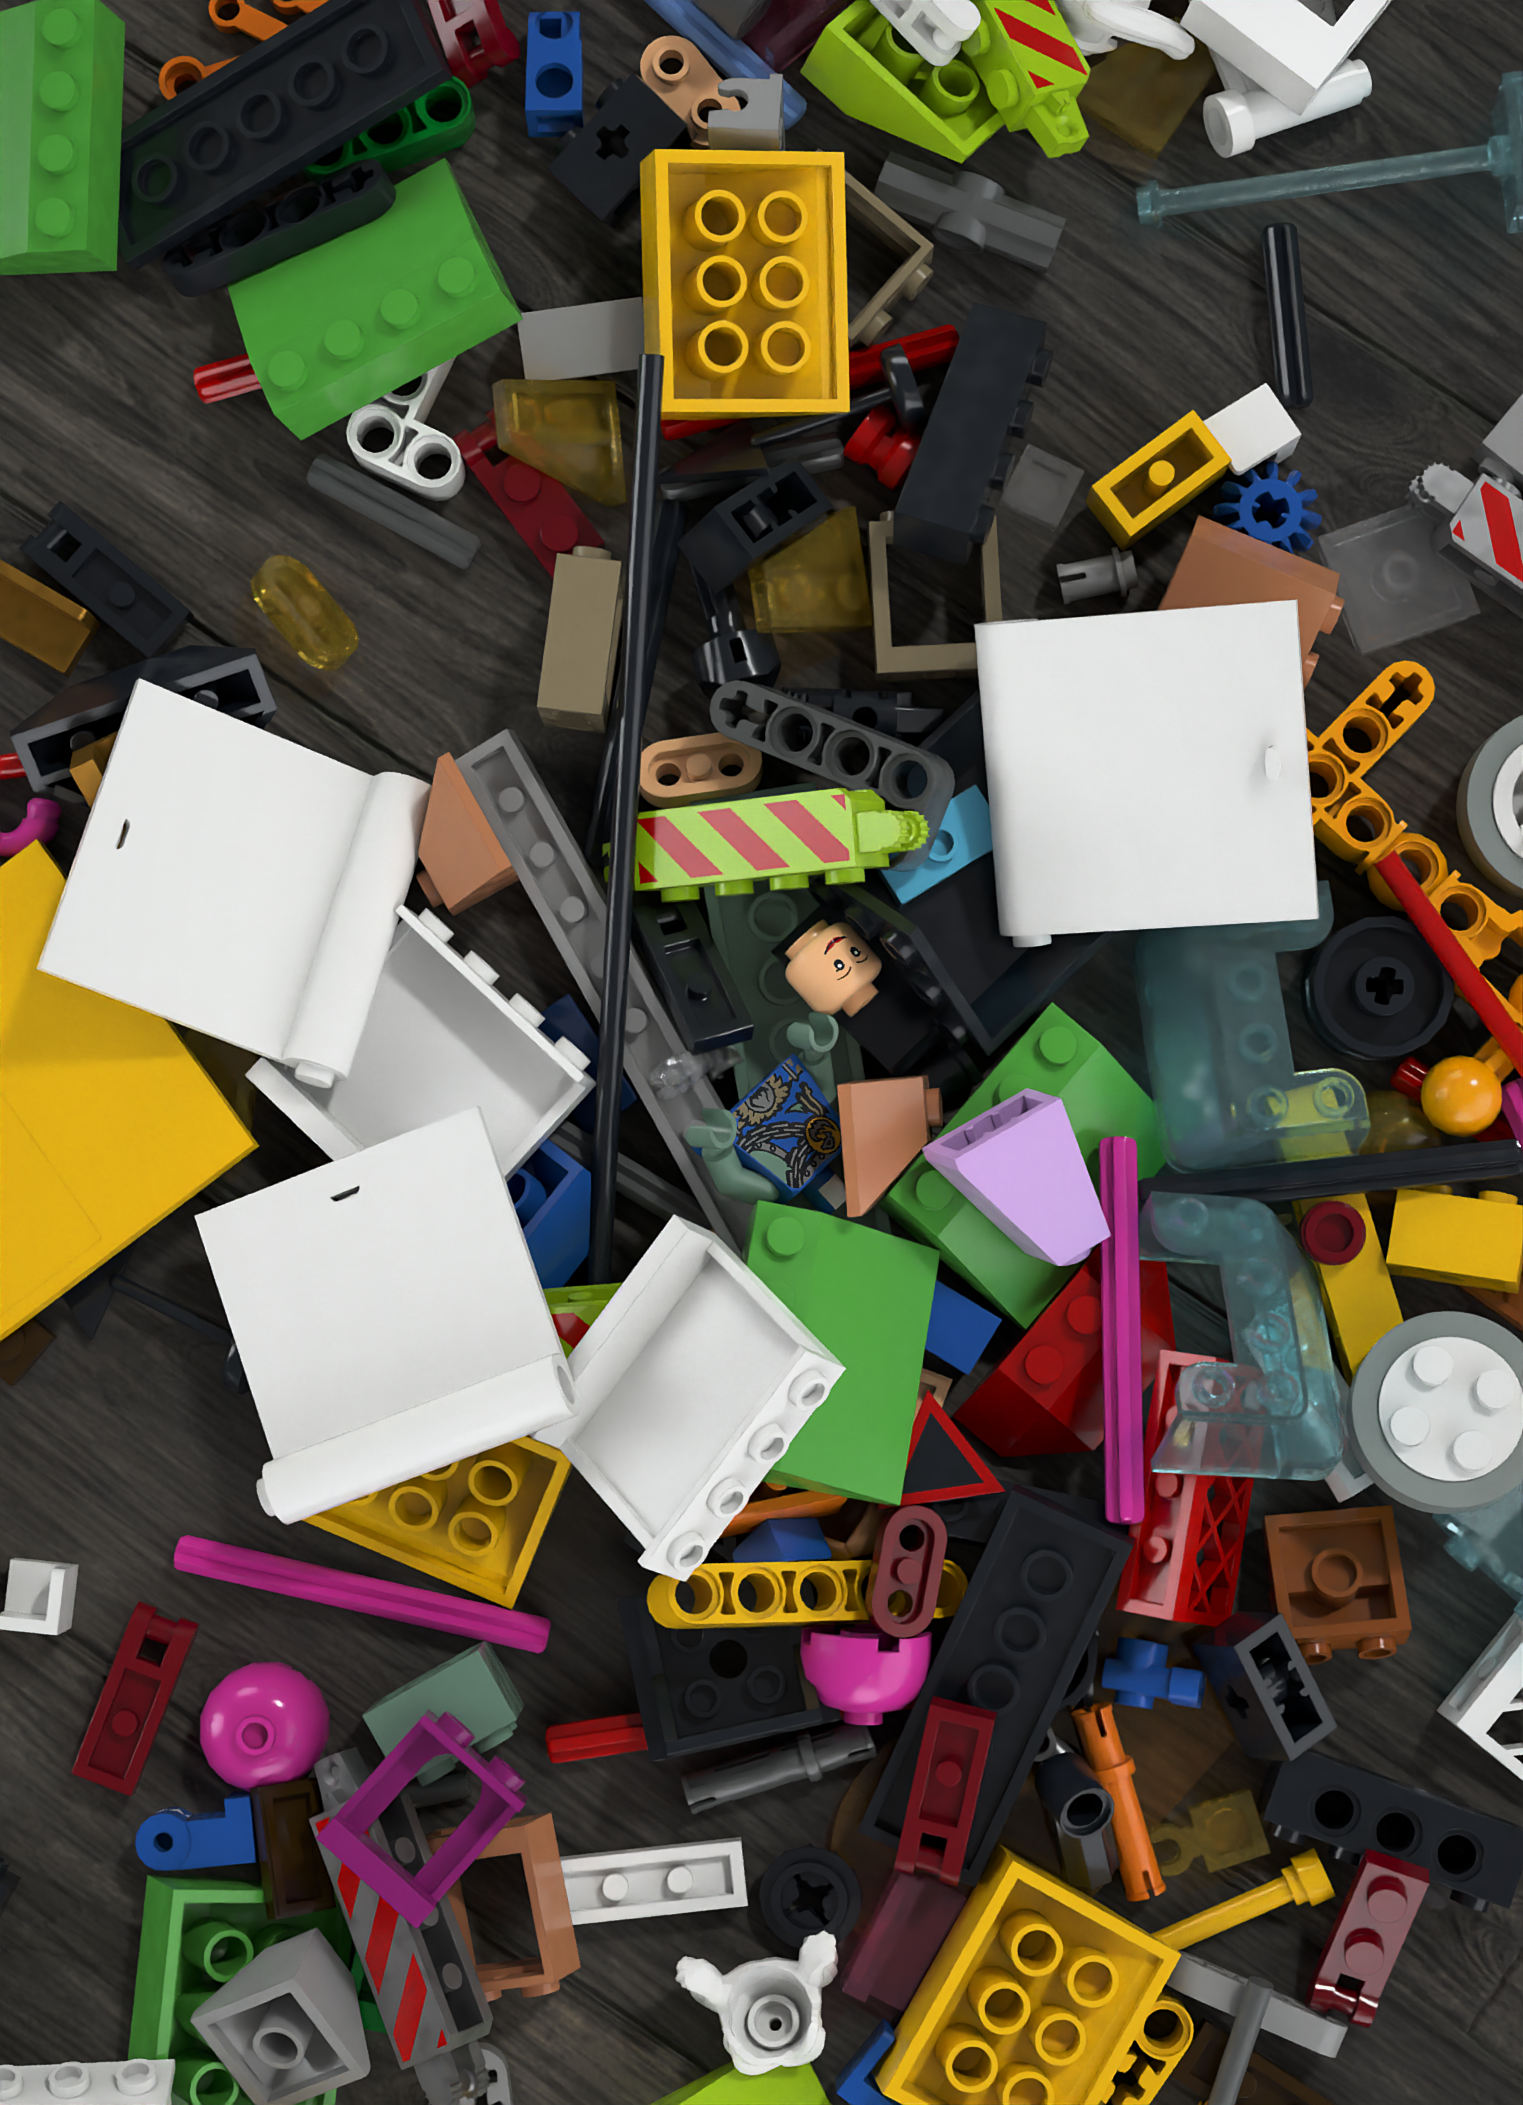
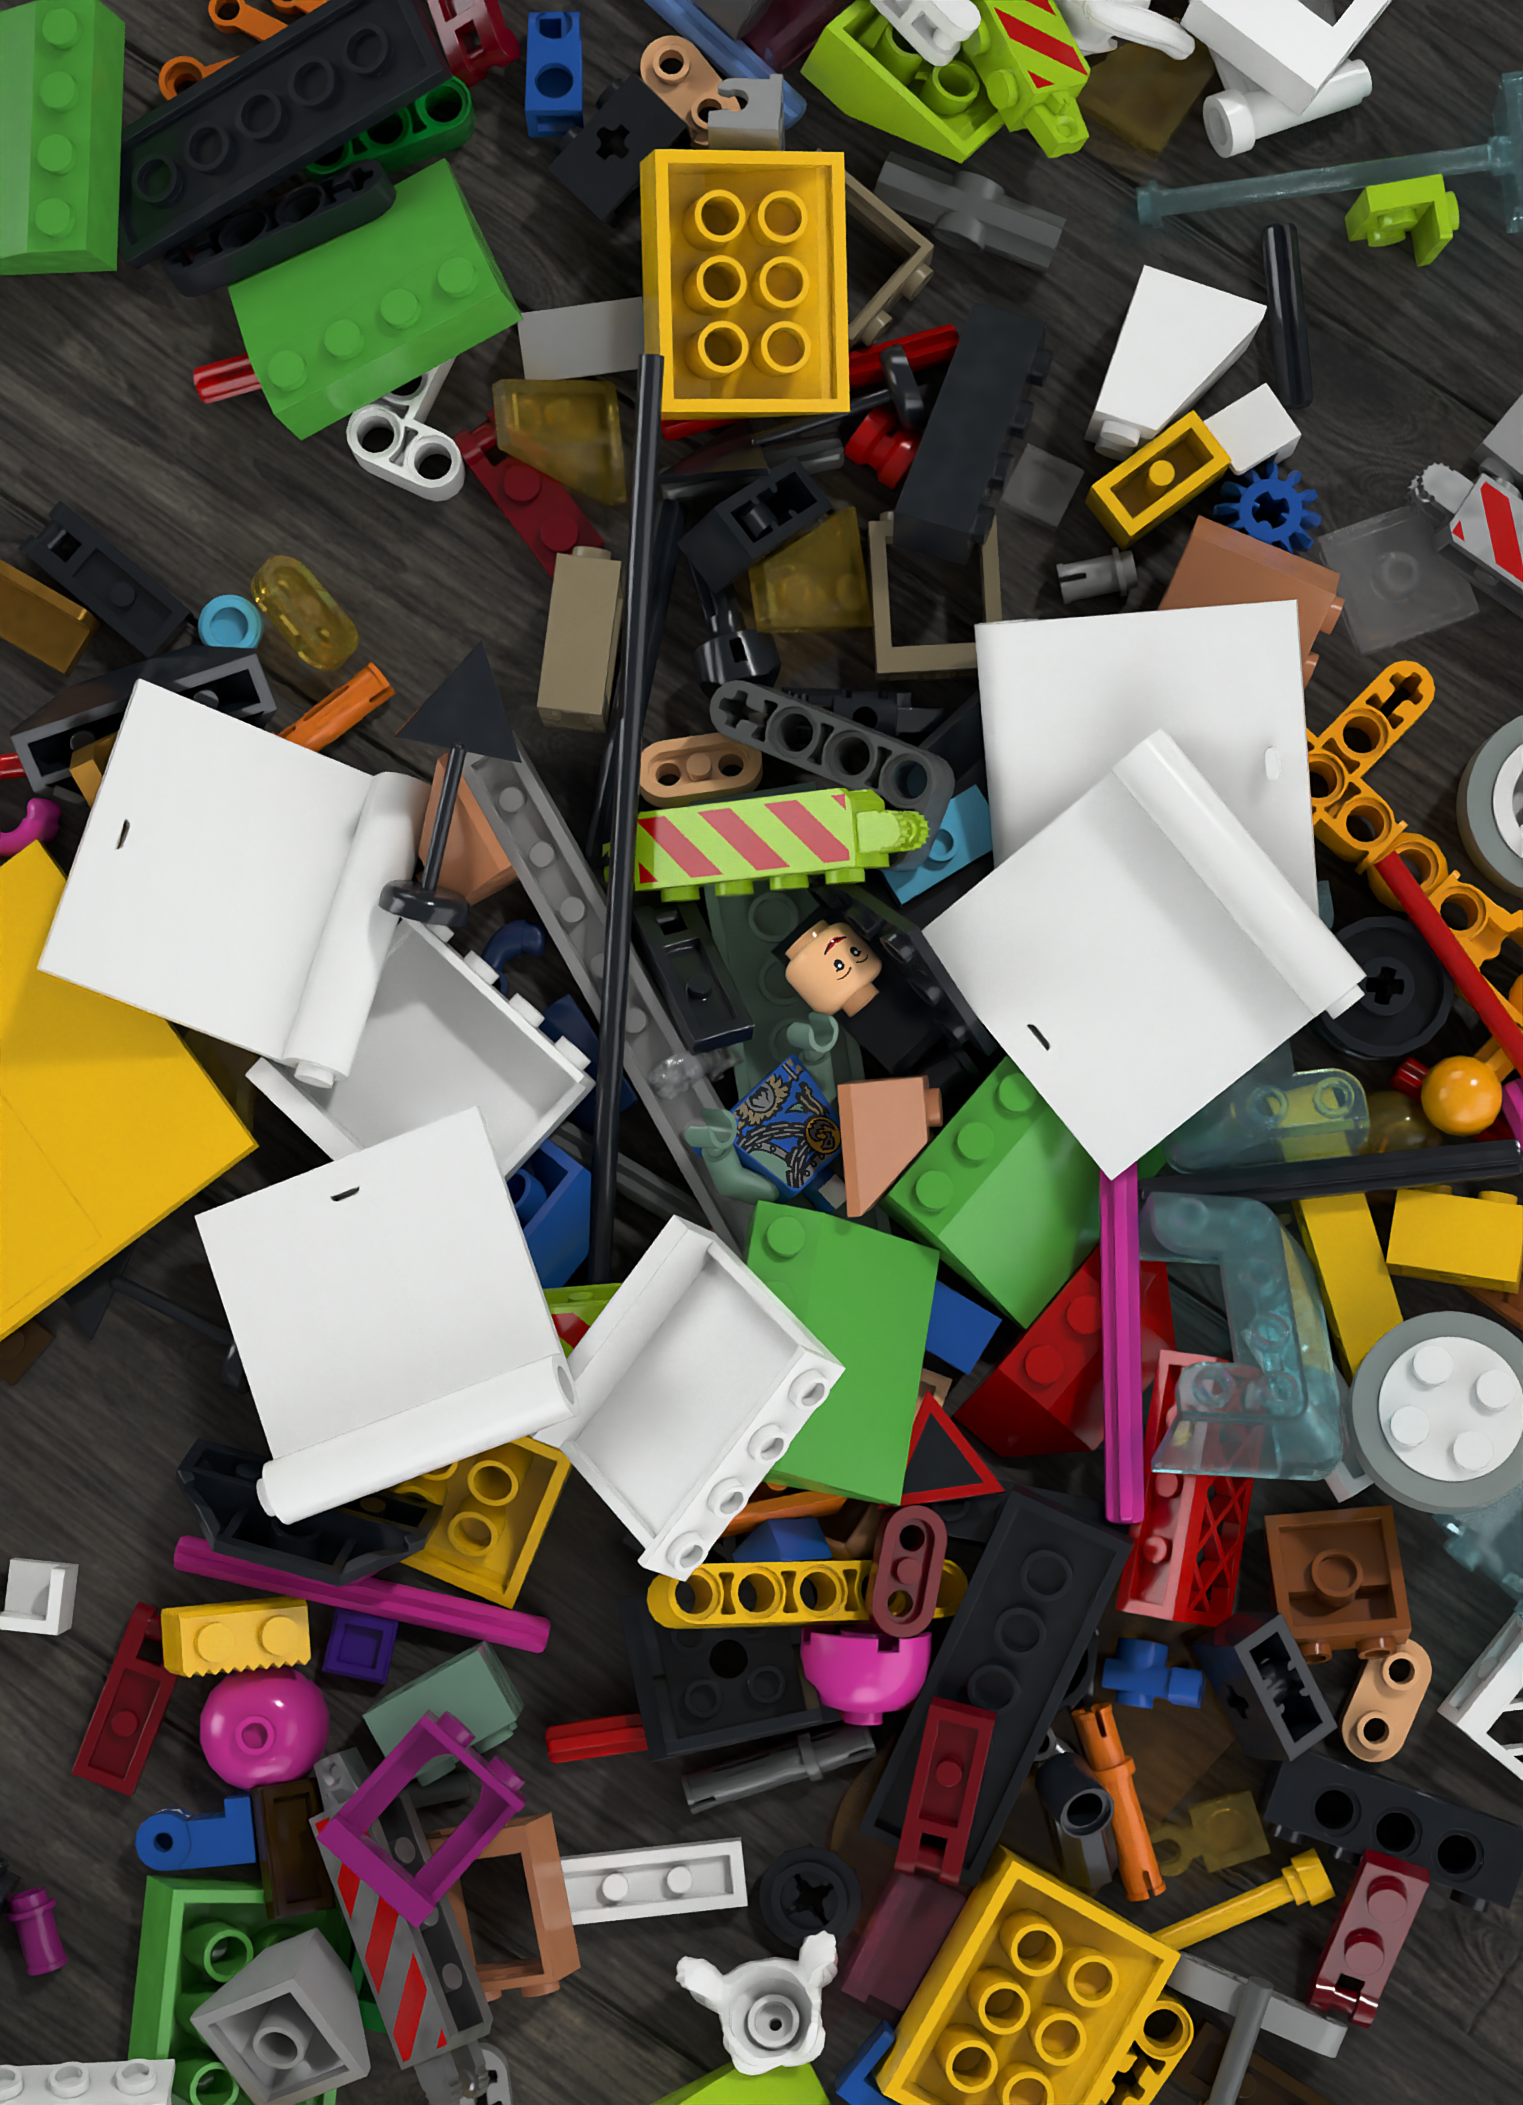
(37, 1930): none -> magenta pin
(230, 623): none -> medium azure tile
(235, 1636): none -> yellow brick
(329, 1547): none -> black wedge
(340, 710): none -> orange pin
(361, 1645): none -> dark purple tile
(393, 511): dark grey axle -> none
(465, 717): none -> black piece
(513, 941): none -> dark blue arm
(1026, 1176): lavender slope -> none
(1141, 955): none -> white door
(1166, 358): none -> white slope
(1332, 1233): dark red tile -> none
(1380, 1697): none -> light nougat plate
(1411, 205): none -> lime bracket

